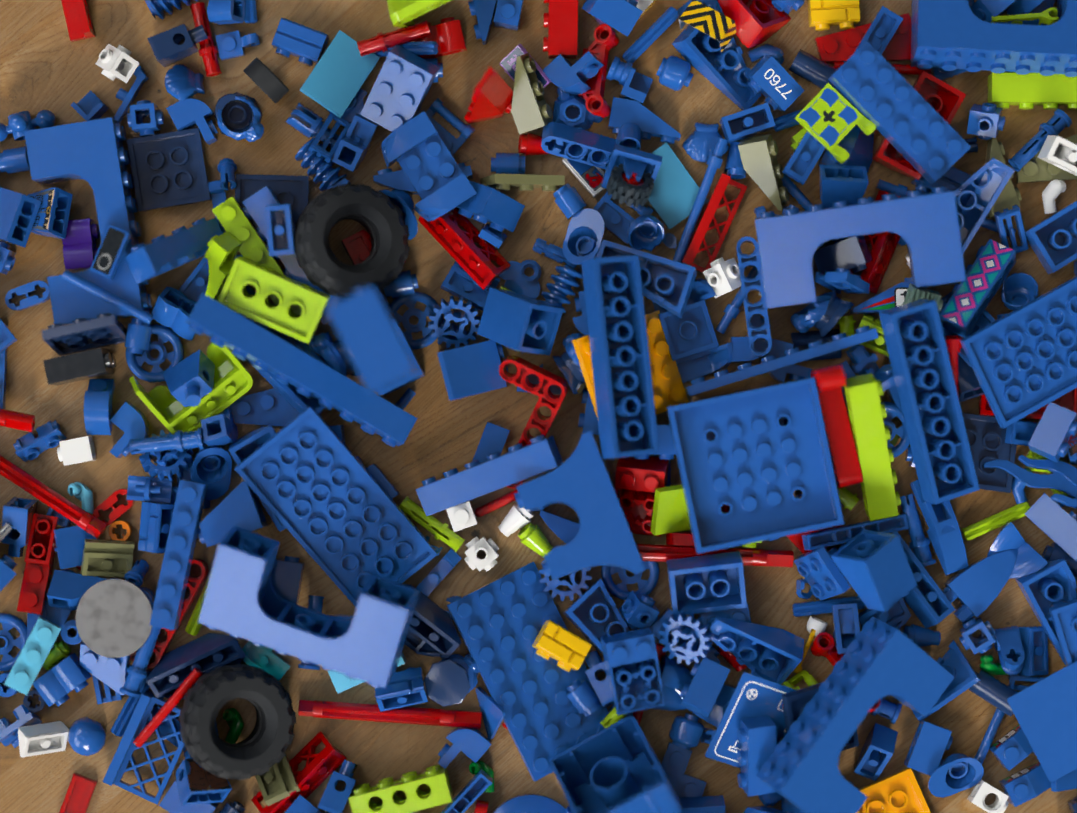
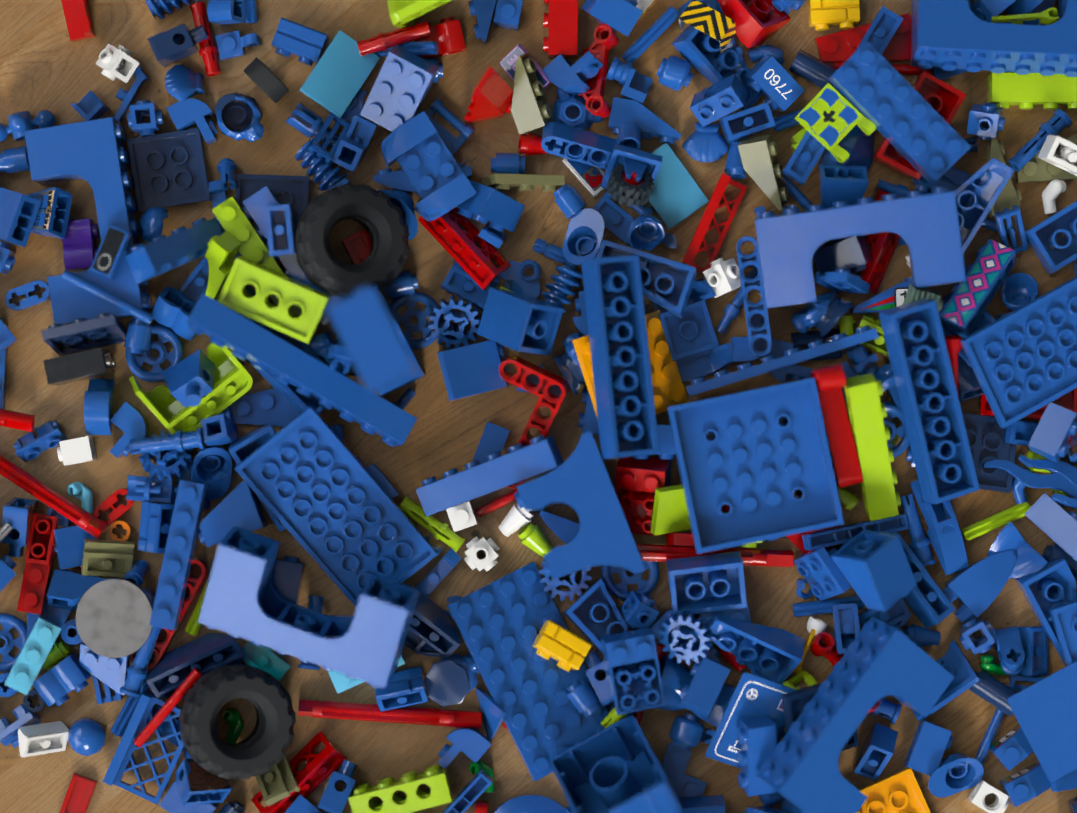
(152, 223): none -> blue hair
(339, 354): none -> blue tile
(714, 162): blue bar -> none
(718, 100): none -> blue brick

